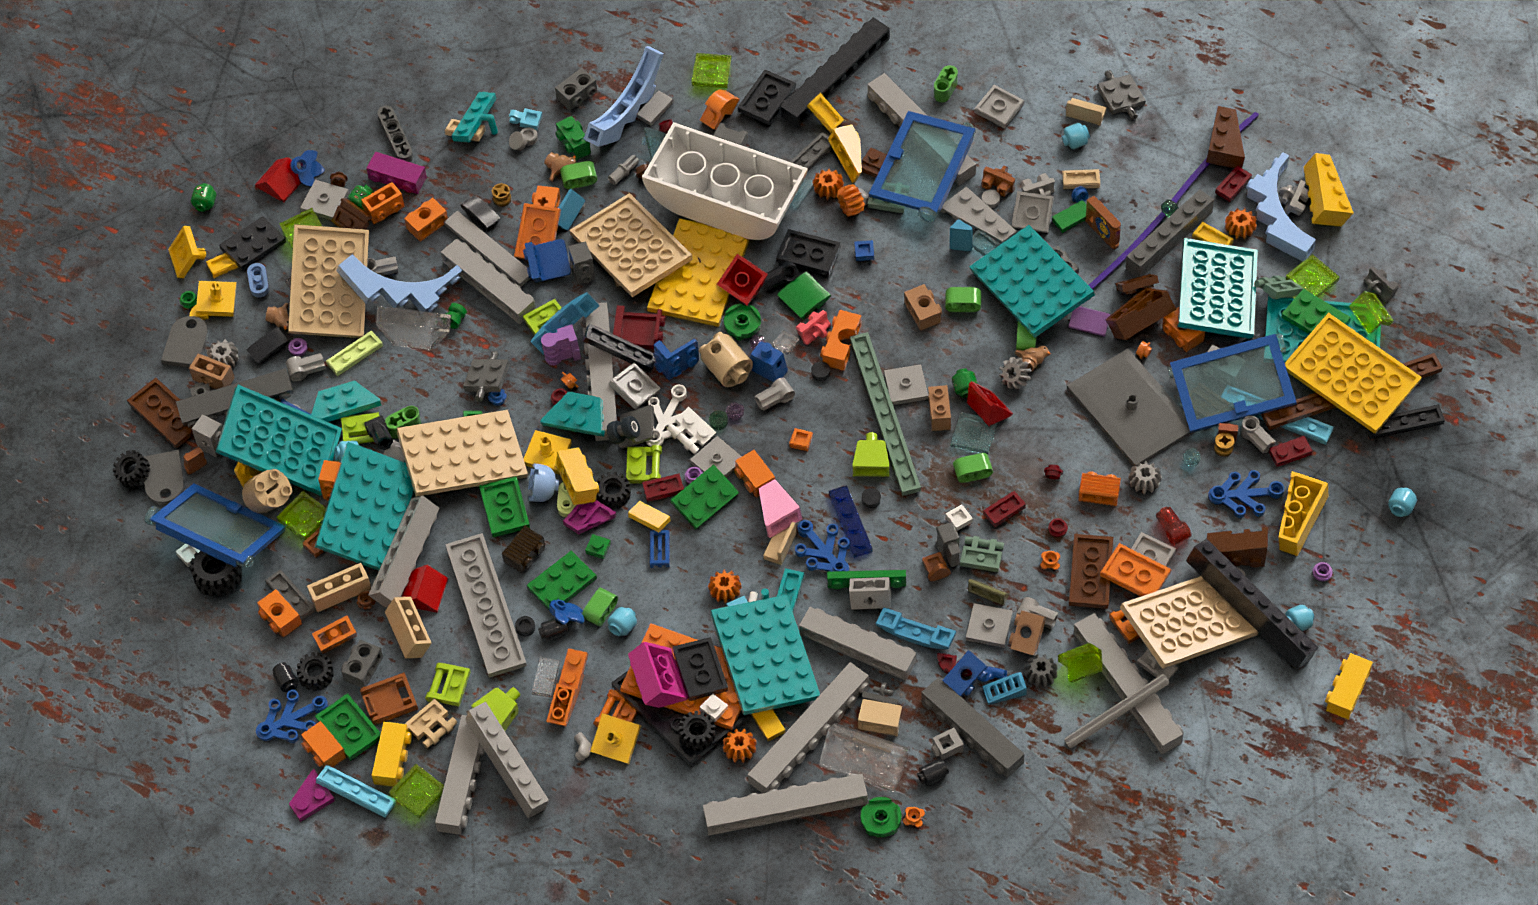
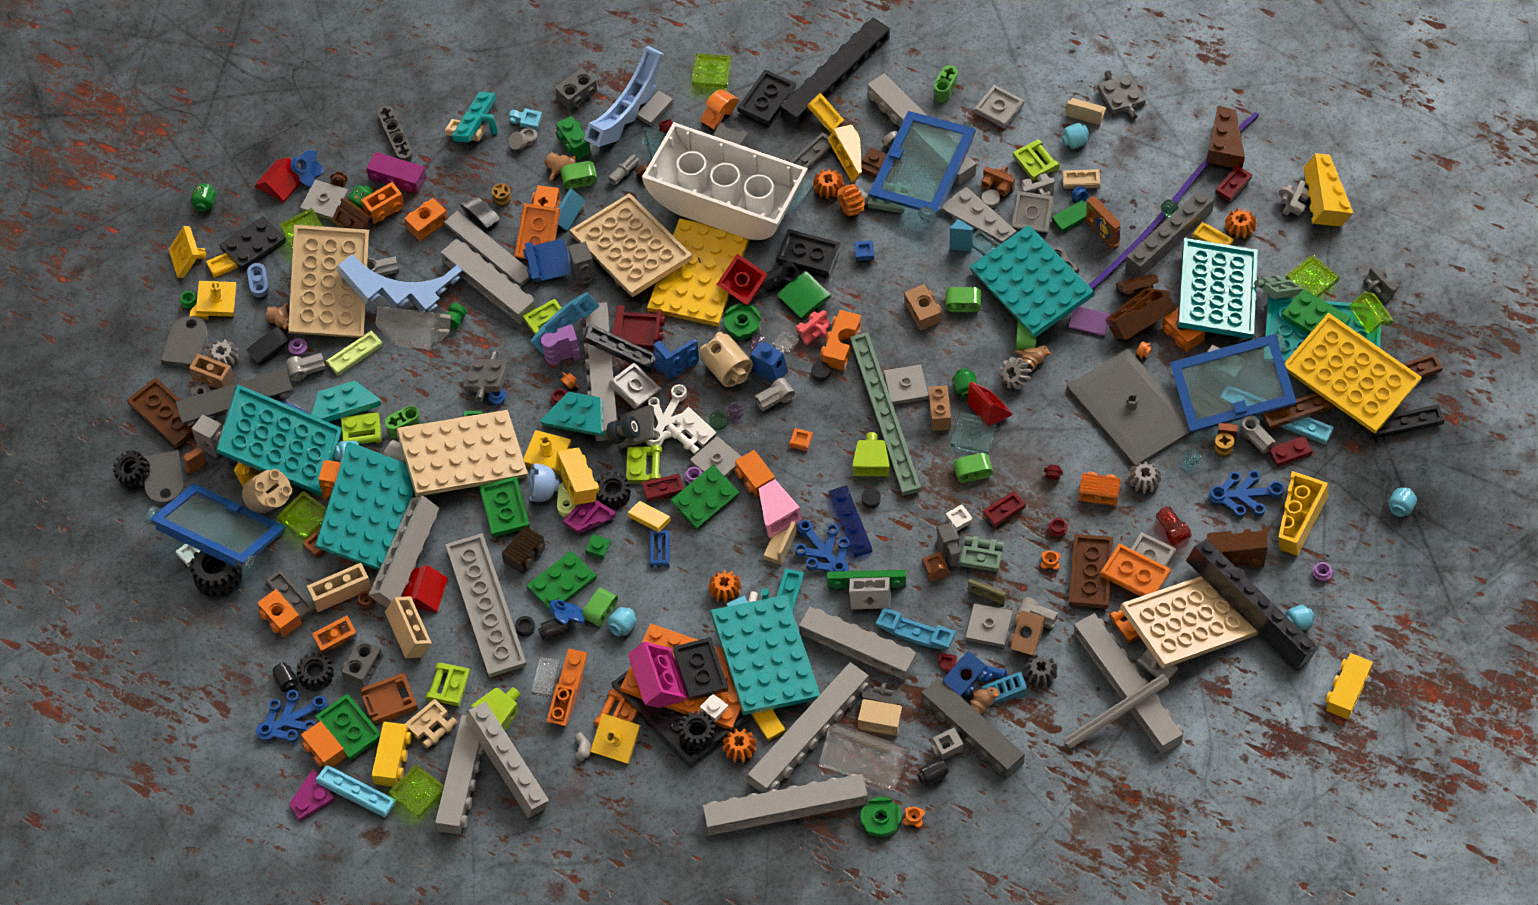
(379, 432): black piece -> none
(889, 138): none -> light grey tile
(983, 699): none -> medium nougat animal
(1032, 163): none -> lime plate
(1082, 661): clear neon green panel -> none
(1281, 230): light blue arch -> none

